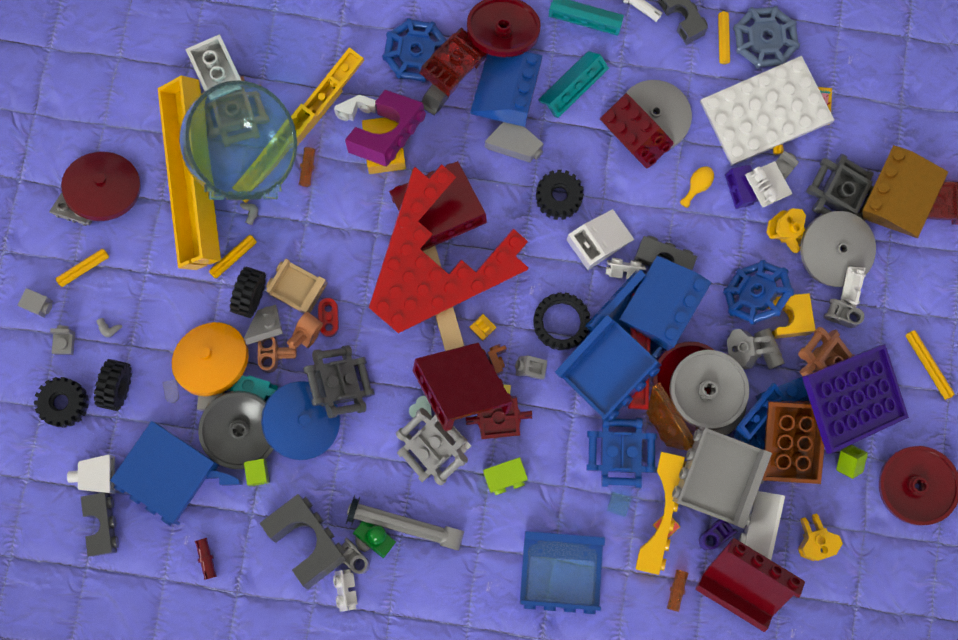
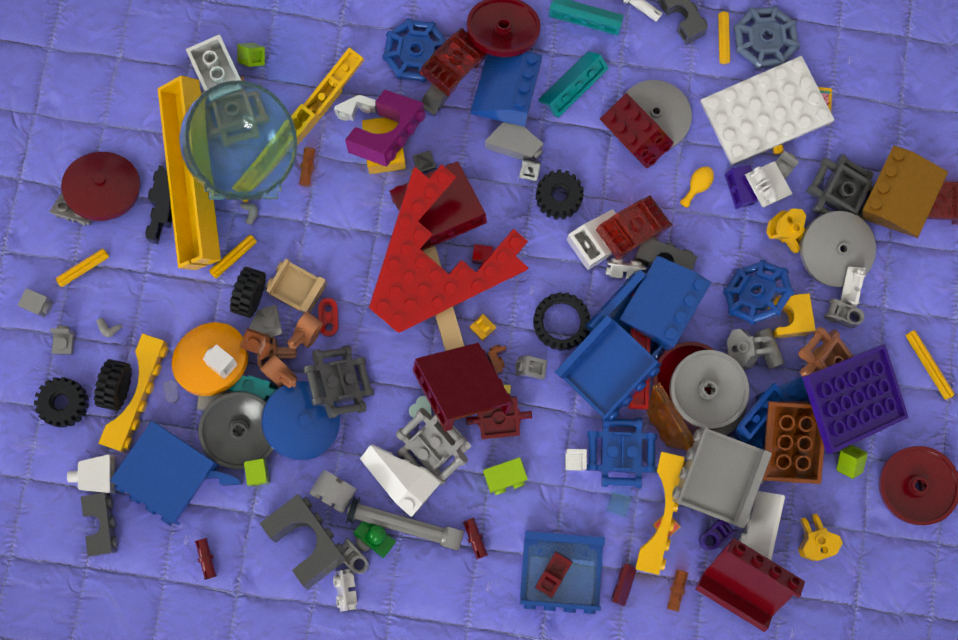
(119, 431): none -> yellow arch
(160, 198): none -> black slope
(219, 361): none -> white brick
(251, 54): none -> lime panel
(256, 342): none -> dark orange bracket
(279, 372): none -> nougat beam
(333, 491): none -> light grey brick
(403, 481): none -> white wedge
(424, 162): none -> dark grey tile
(475, 538): none -> dark red pin
(481, 253): none -> red slope
(530, 169): none -> tile
(553, 574): none -> dark red slope
(576, 459): none -> white panel
(623, 584): none -> dark red slope
(633, 227): none -> clear red plate

